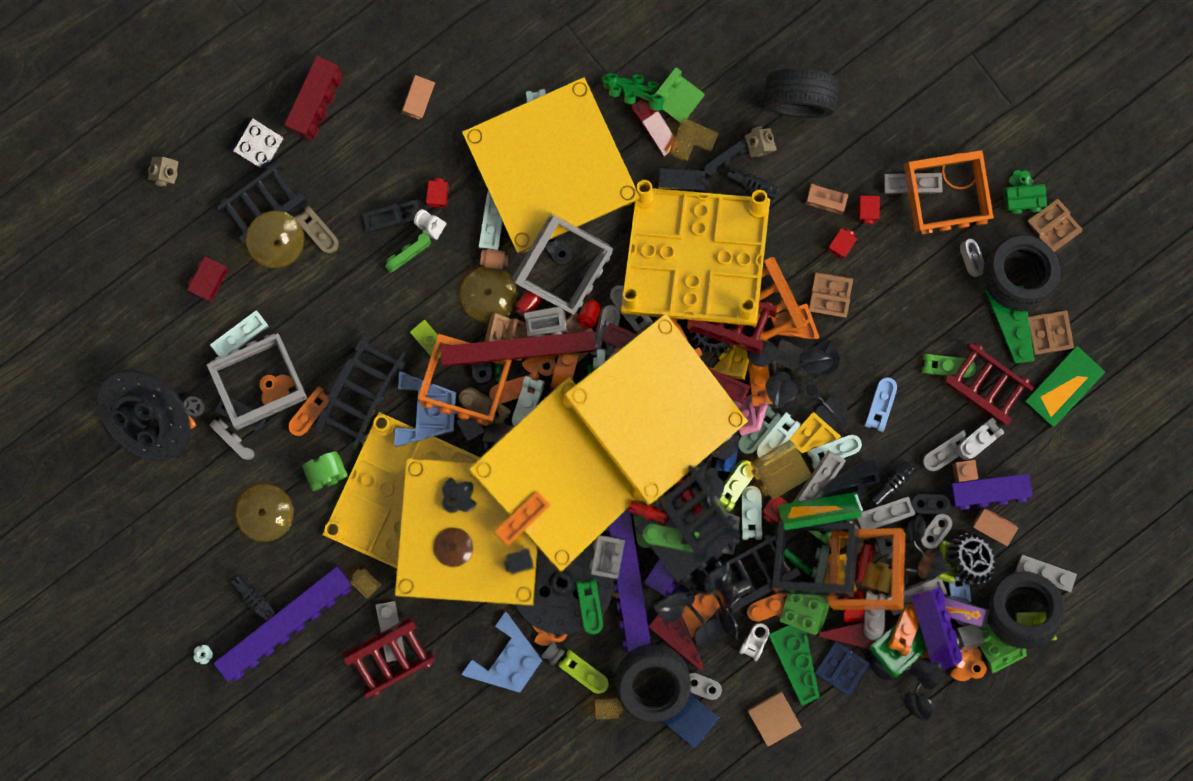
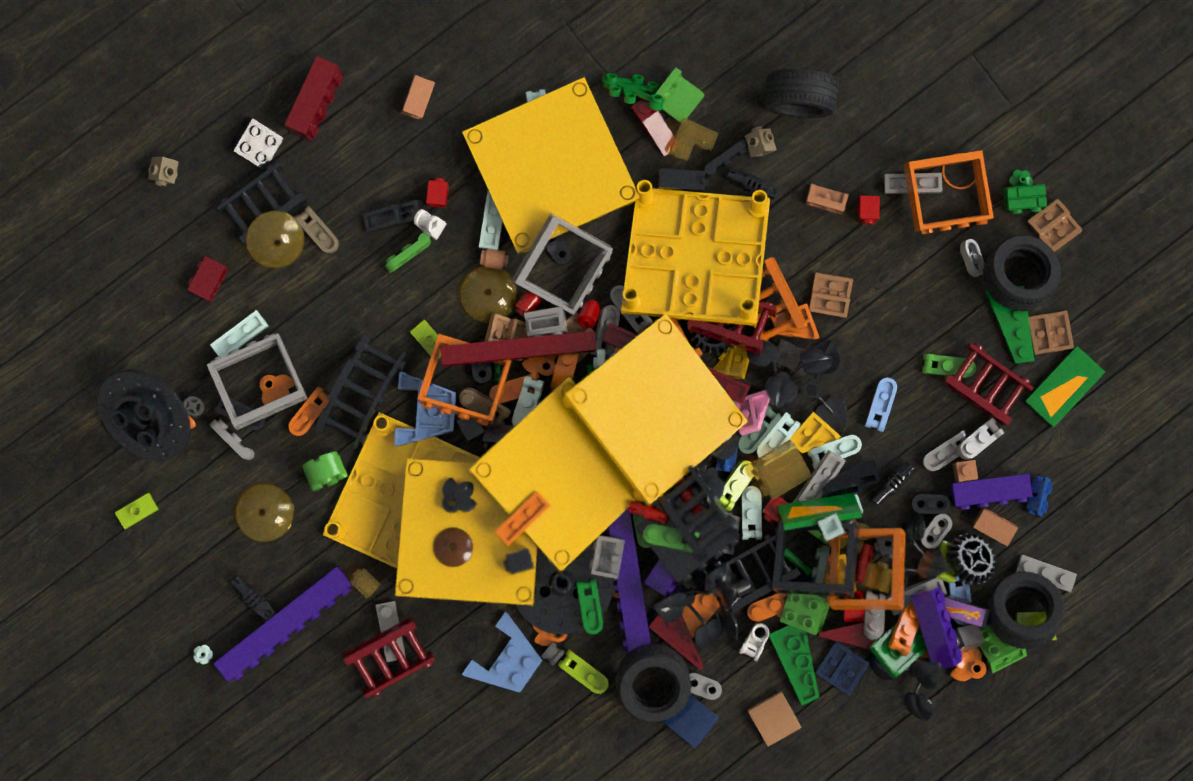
(137, 511): none -> lime plate
(608, 708): clear yellow brick -> none
(758, 379): orange plate -> none
(831, 527): none -> light aqua plate
(842, 243): red brick -> none
(886, 514): light grey plate -> none
(1042, 489): none -> blue hinge

